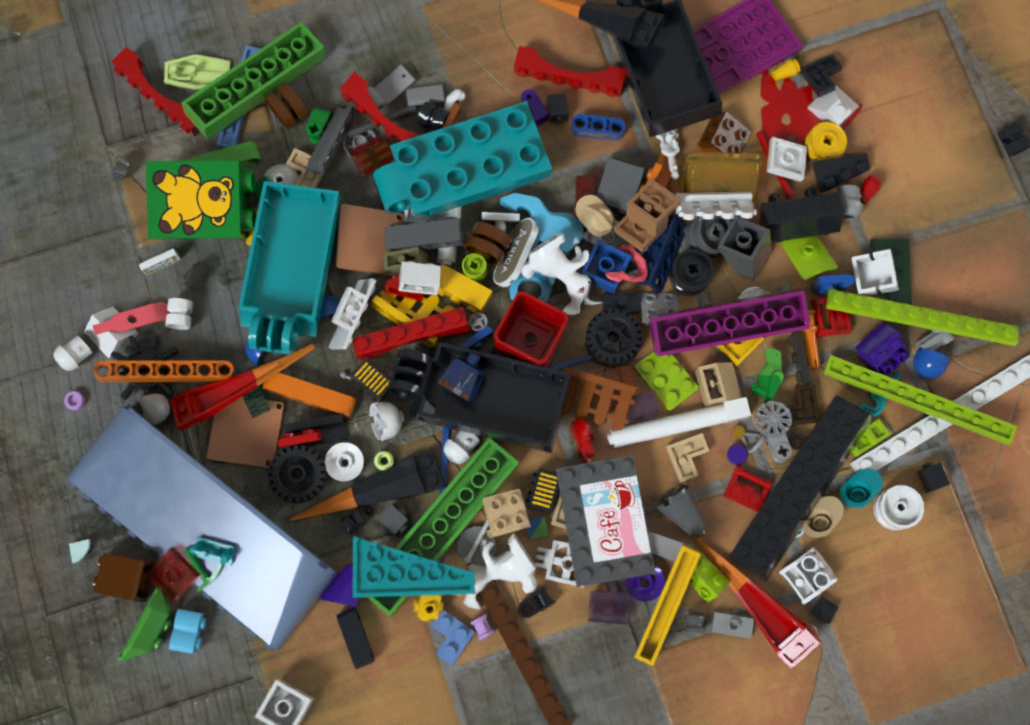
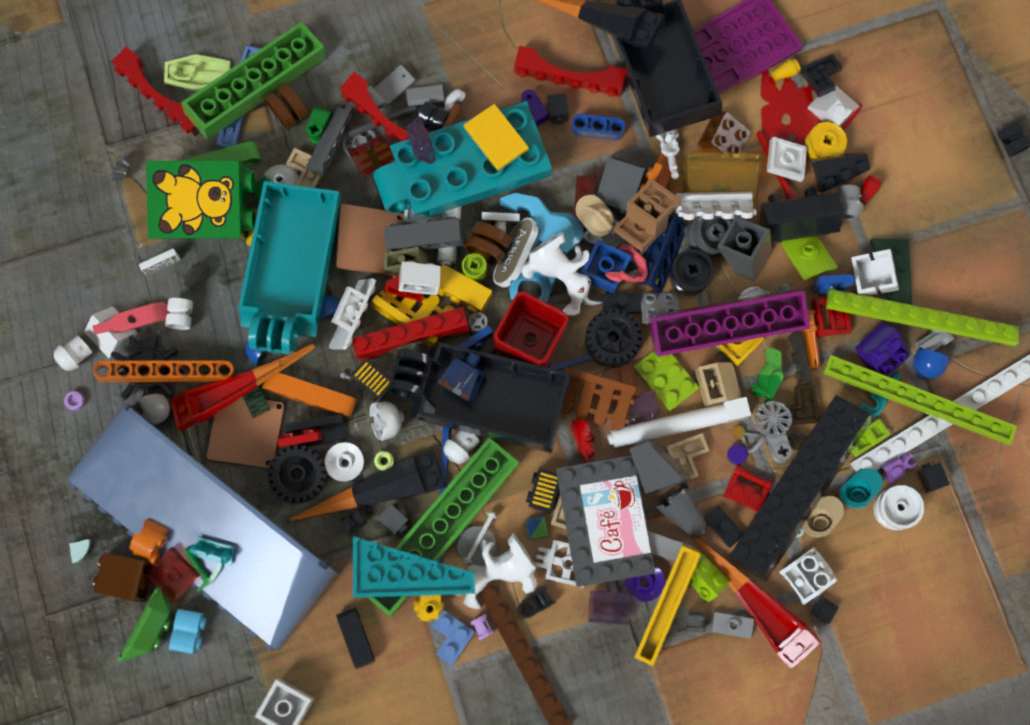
(147, 542): none -> orange cylinder
(342, 588): dark purple slope -> none
(420, 141): none -> clear purple bracket
(496, 137): none -> yellow tile
(505, 513): tan bracket -> none
(656, 467): none -> dark grey slope
(723, 526): none -> black tile
(895, 468): none -> medium lavender plate

